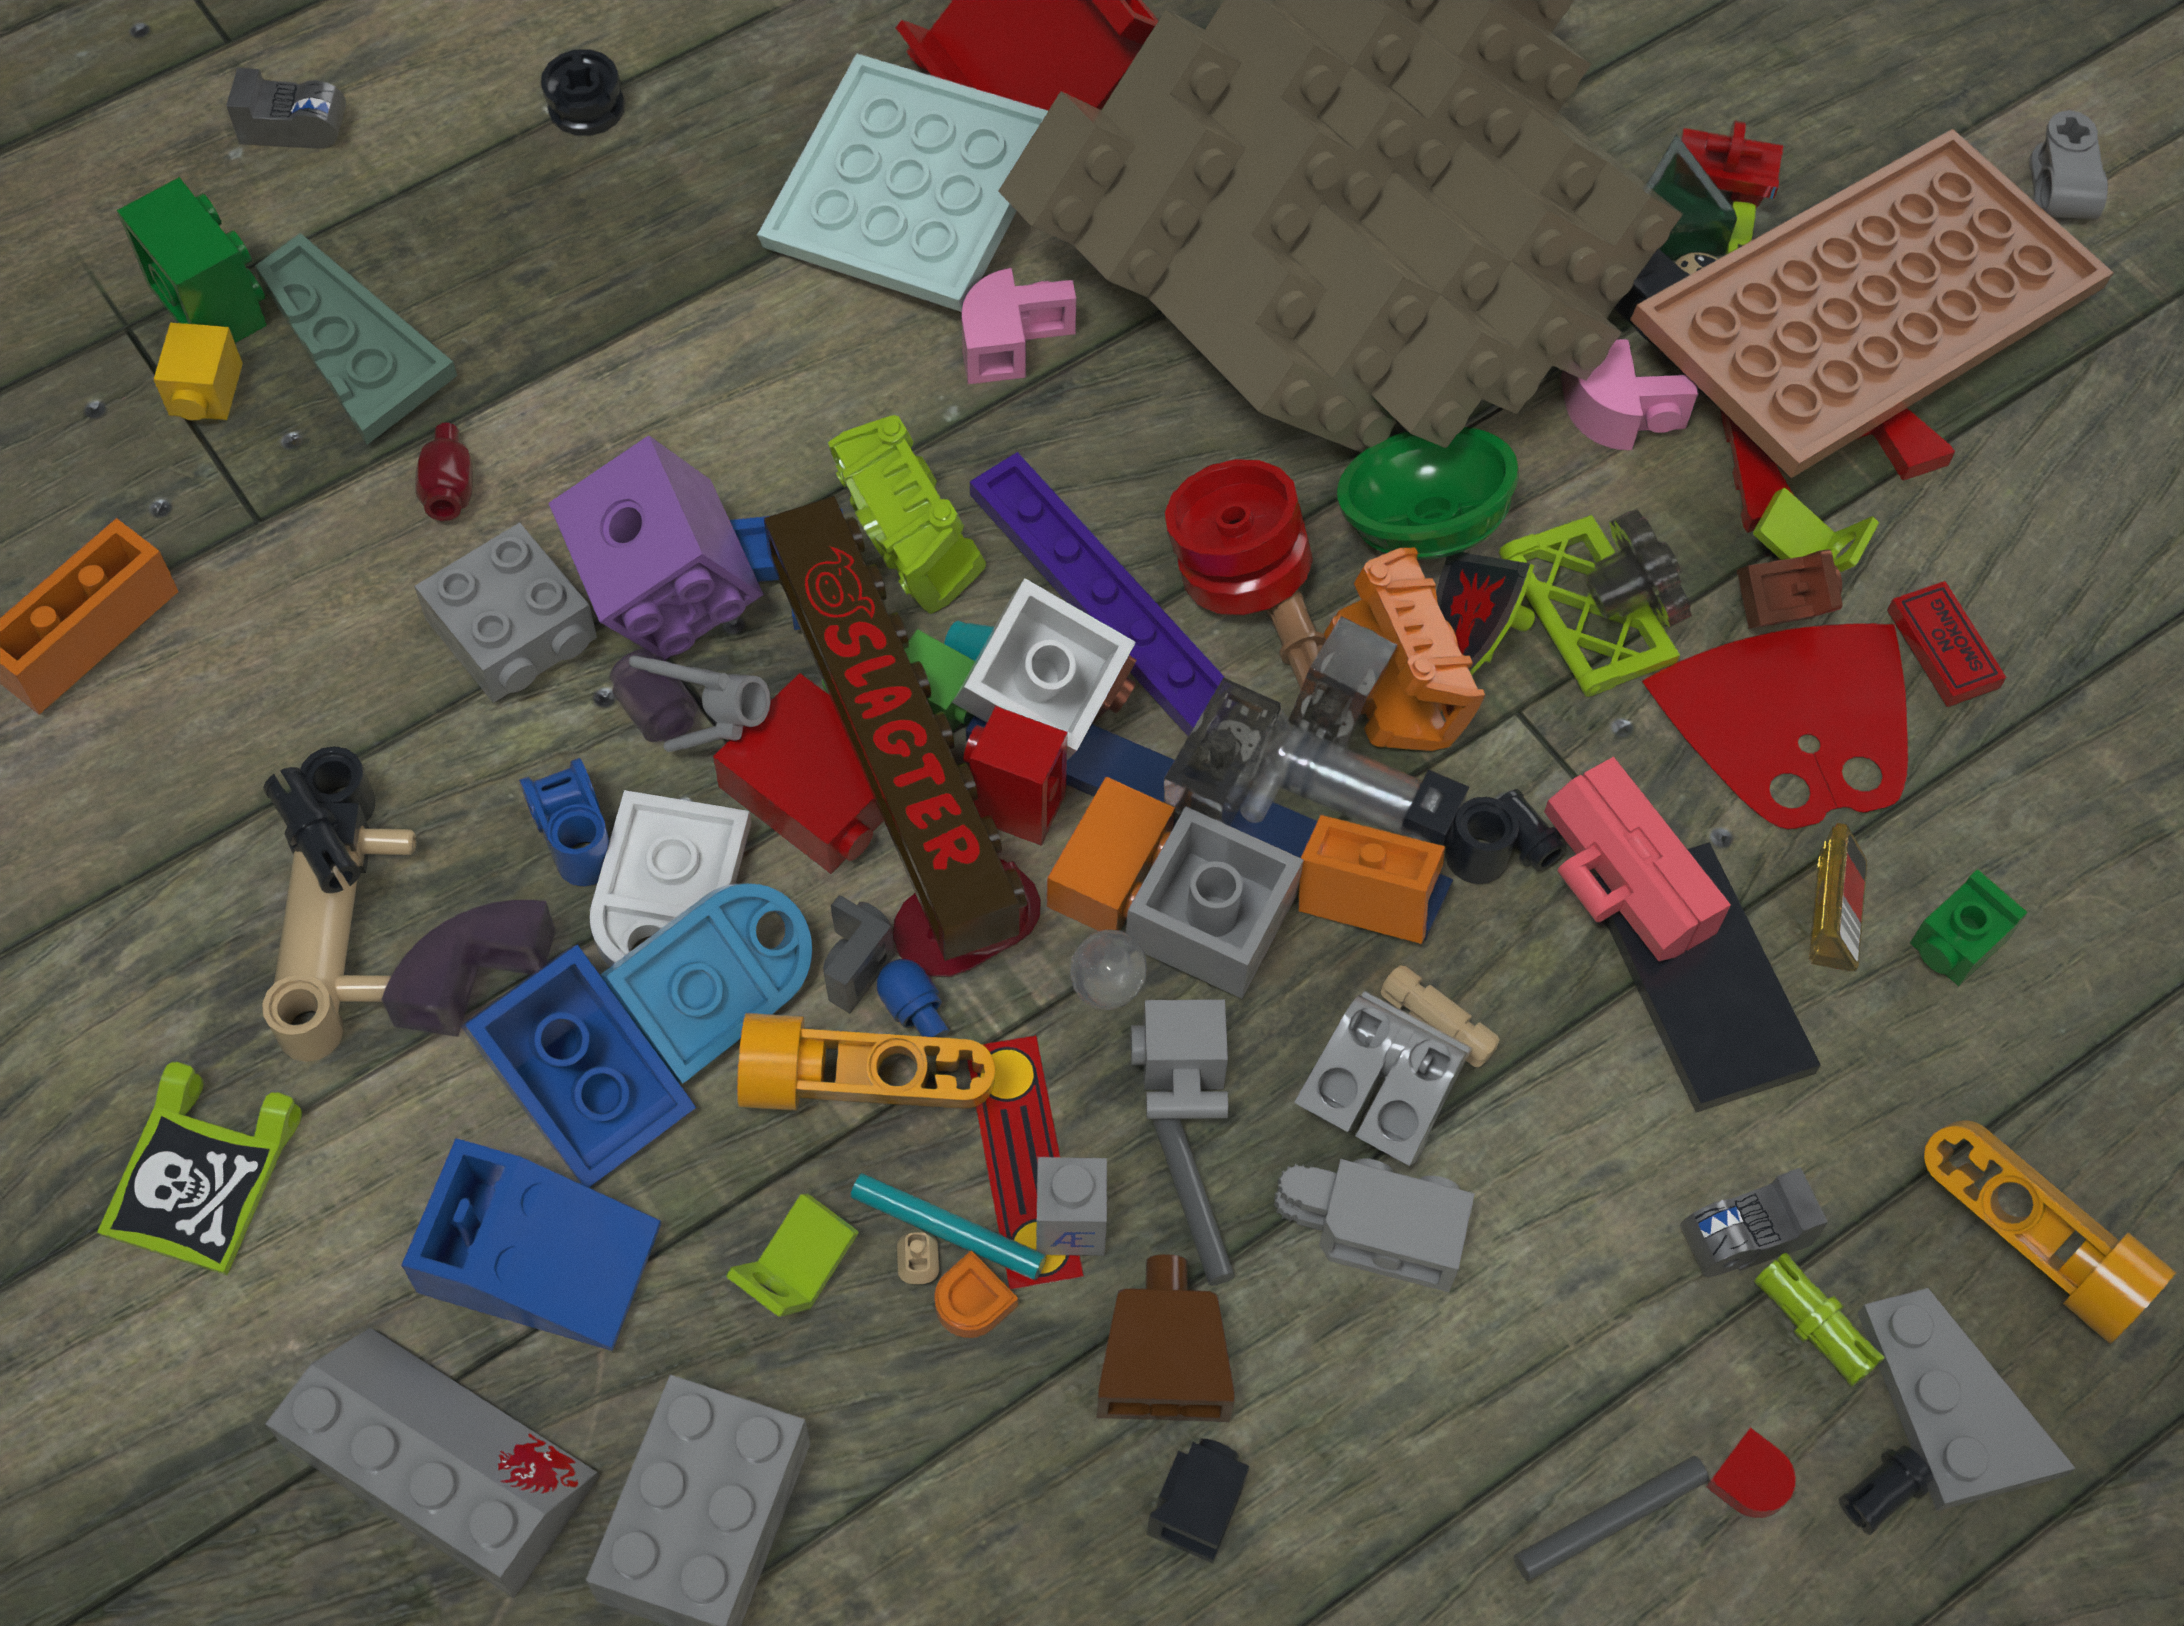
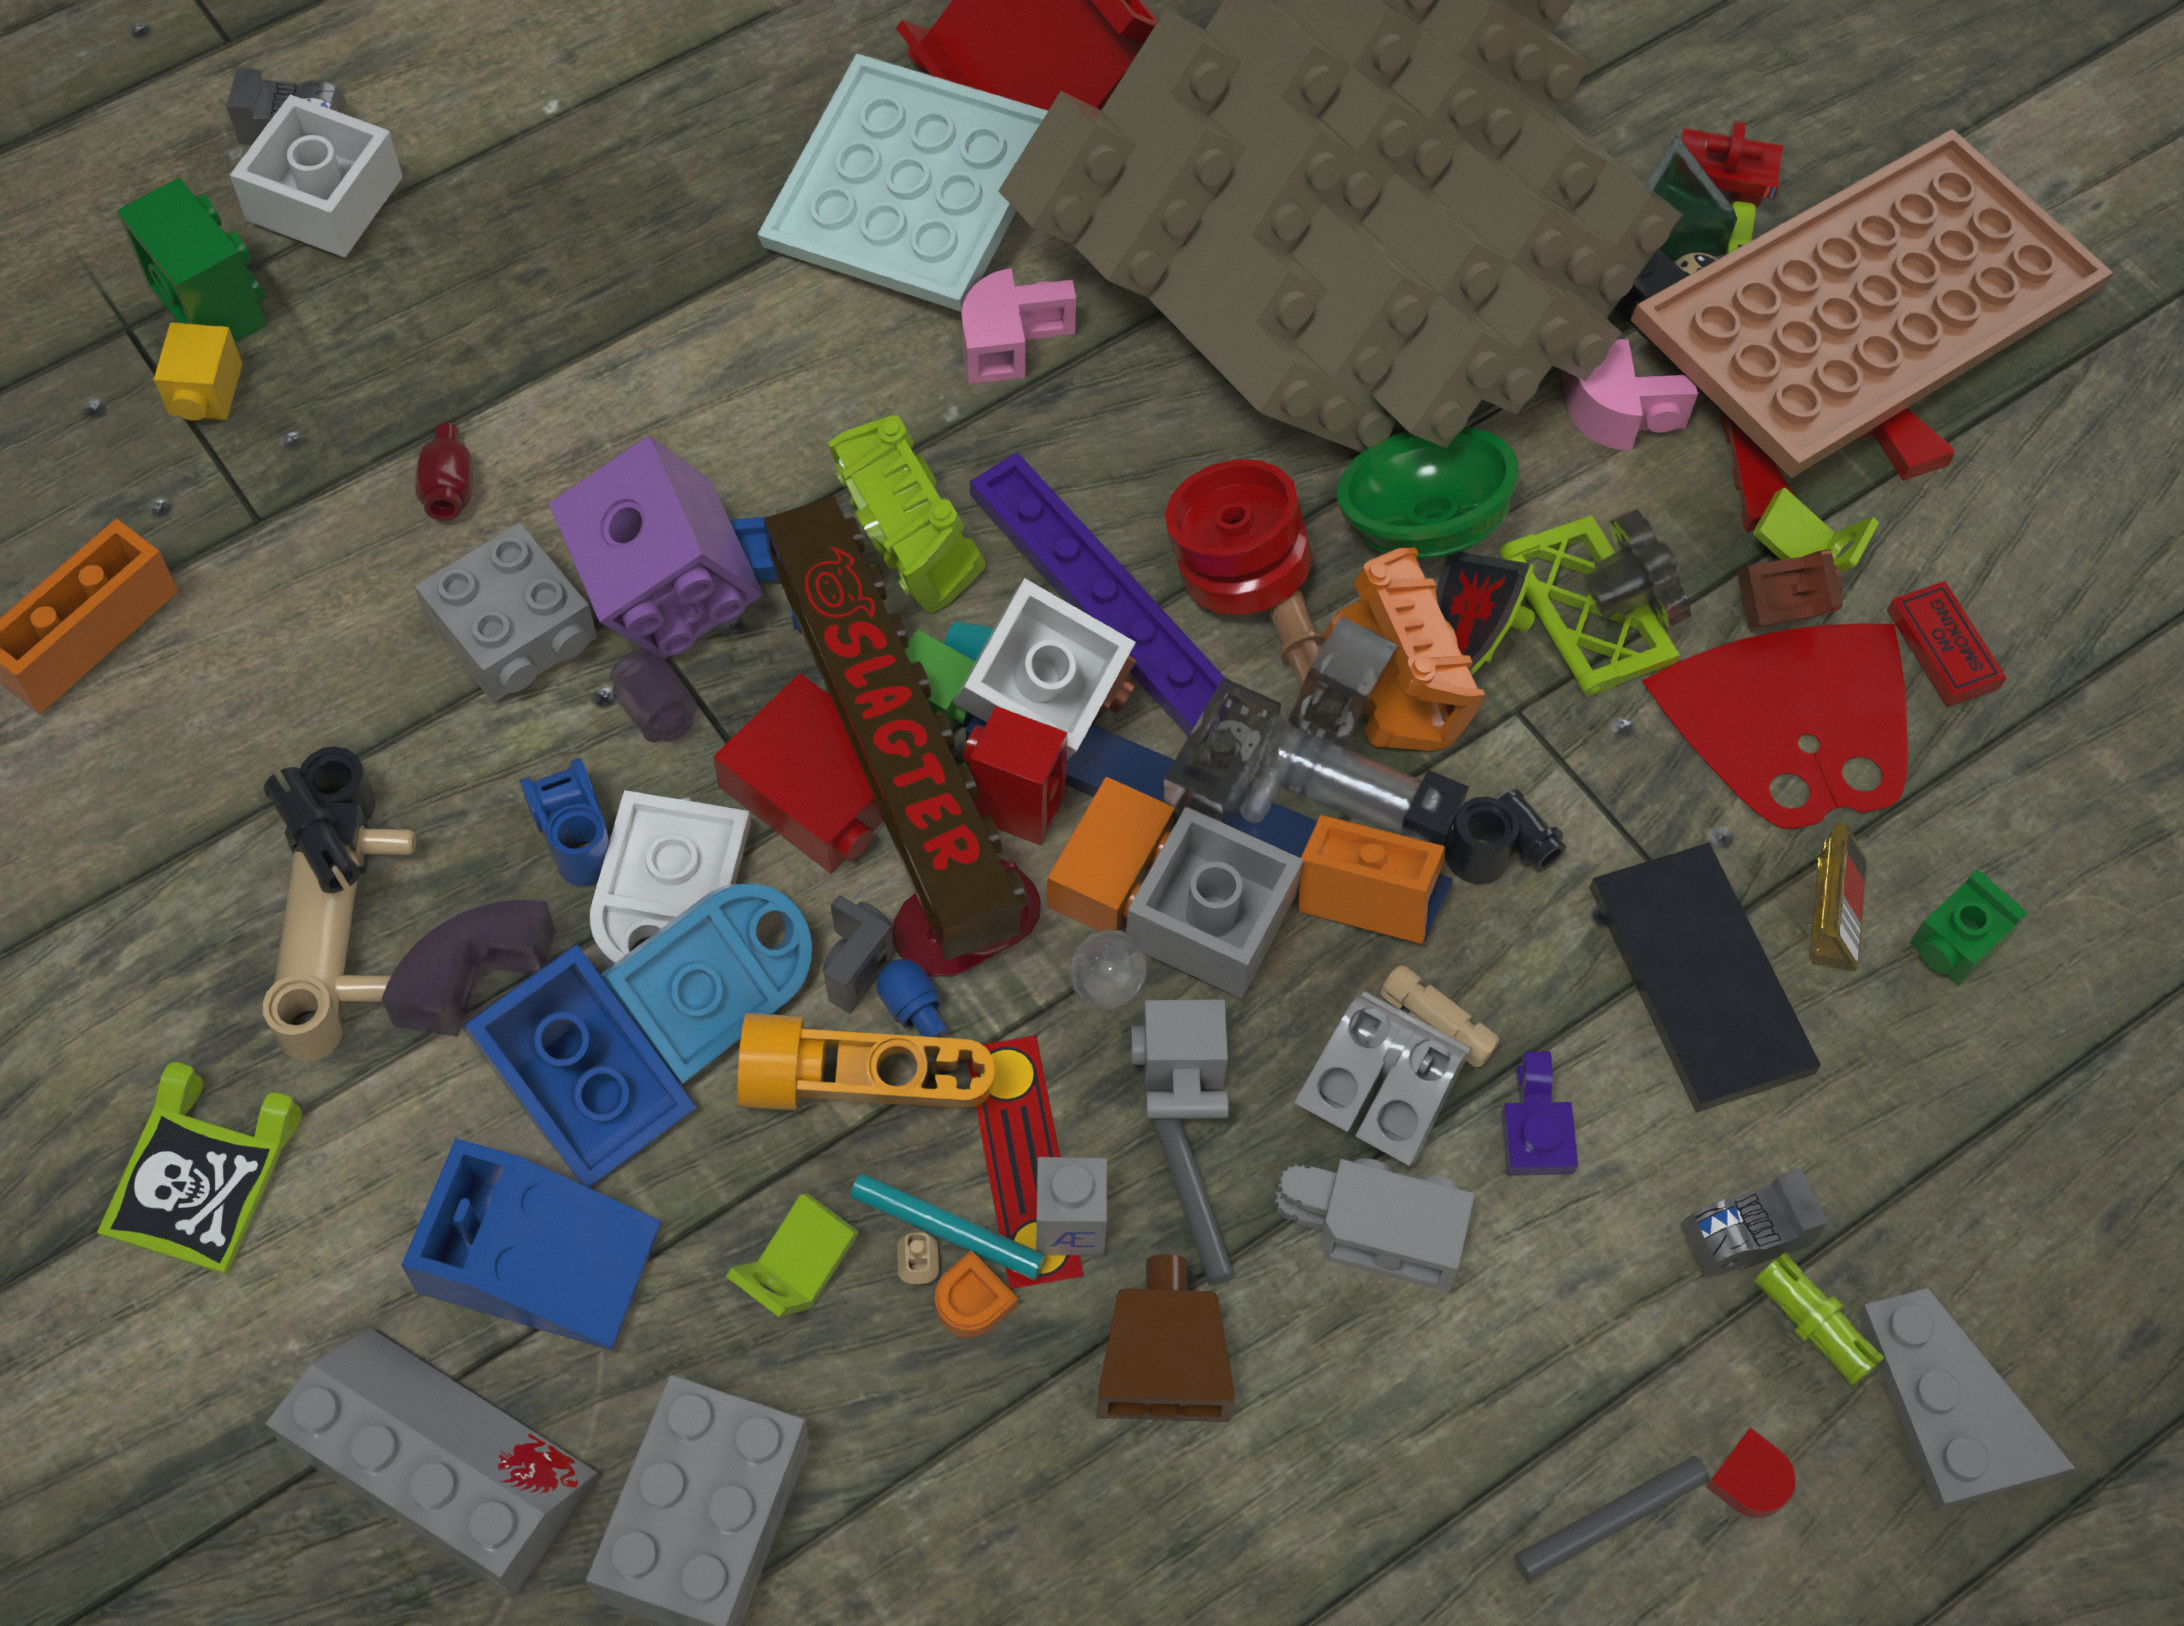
(317, 175): none -> white brick
(356, 341): sand green wing -> none
(583, 91): black wheel -> none
(727, 698): light grey plant -> none
(1199, 1499): black window -> none
(1536, 1130): none -> dark purple plate
(1638, 858): coral piece -> none
(1887, 1488): black pin -> none
(2069, 168): light grey piece -> none
(2105, 1276): light orange beam -> none

